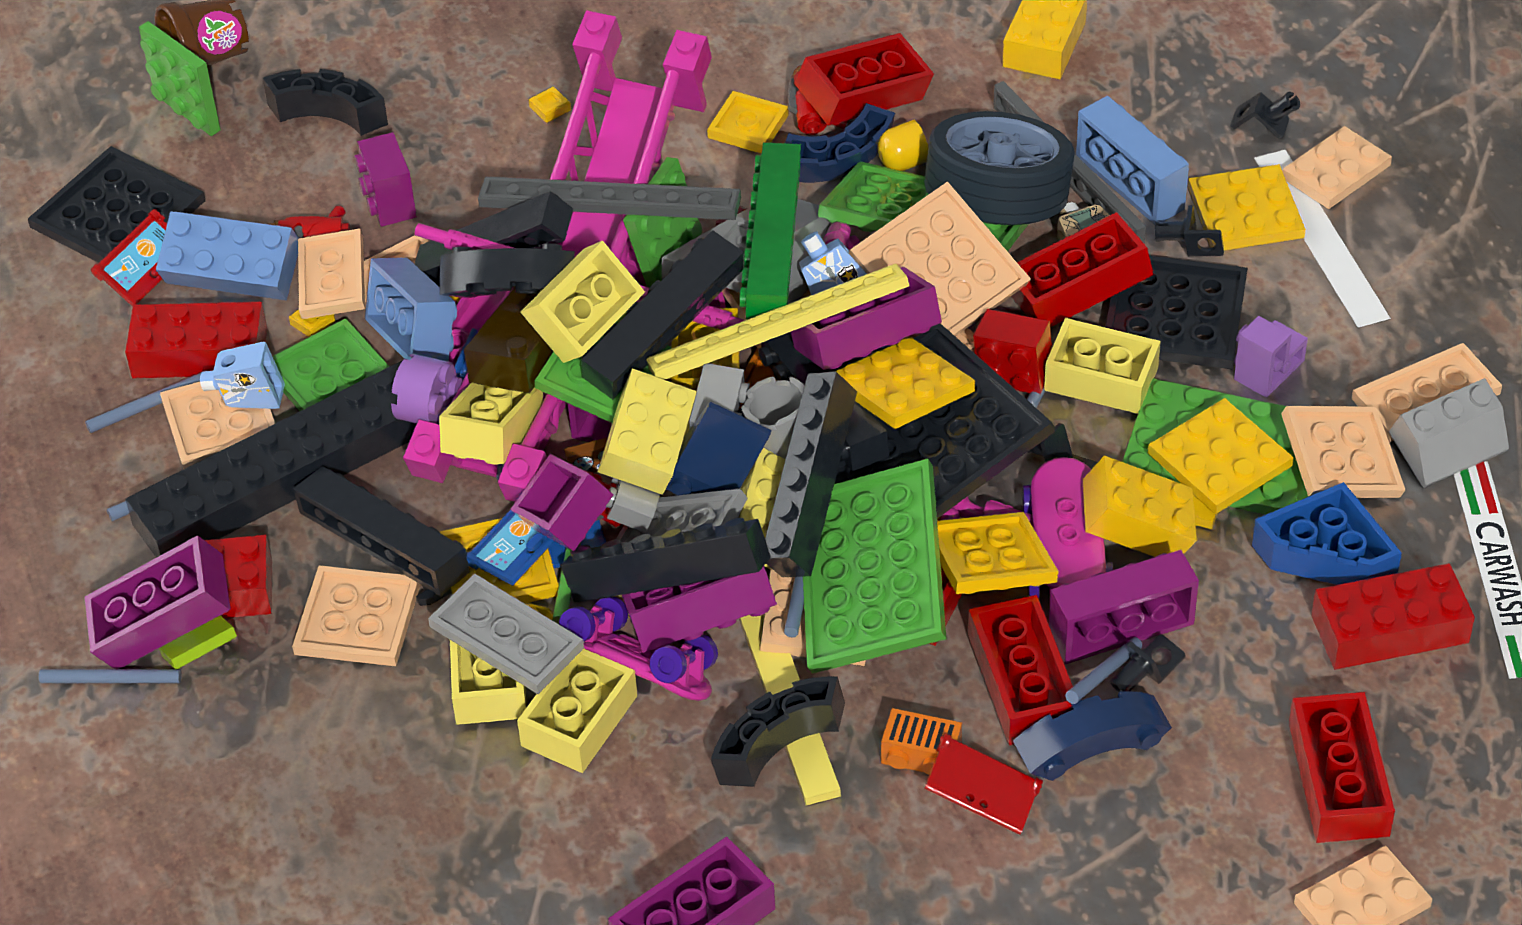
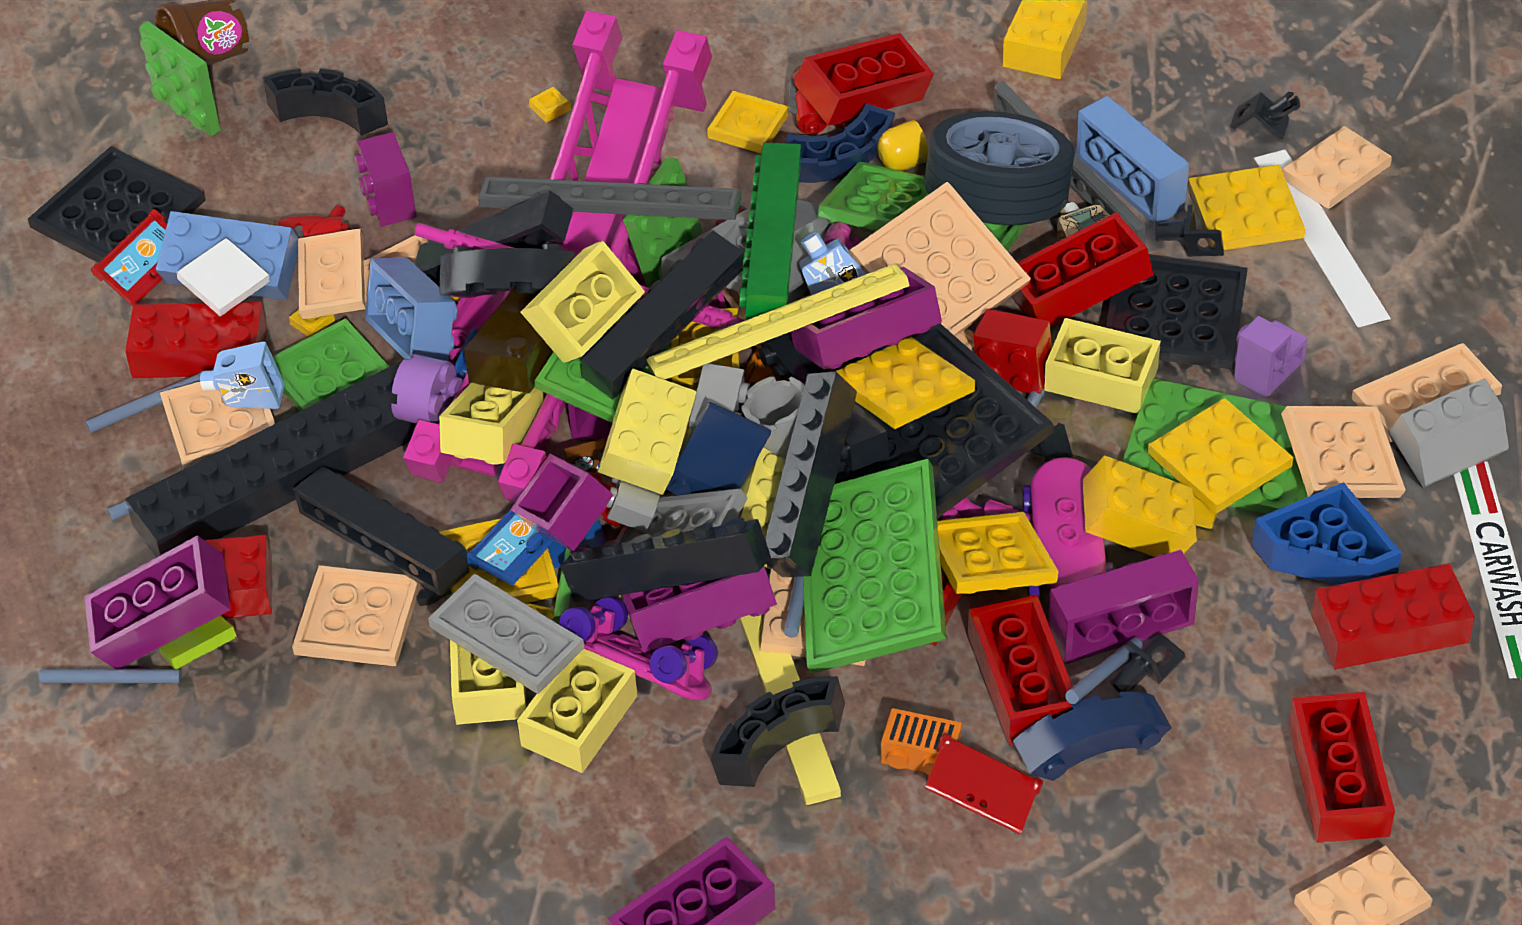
(223, 277): none -> white tile

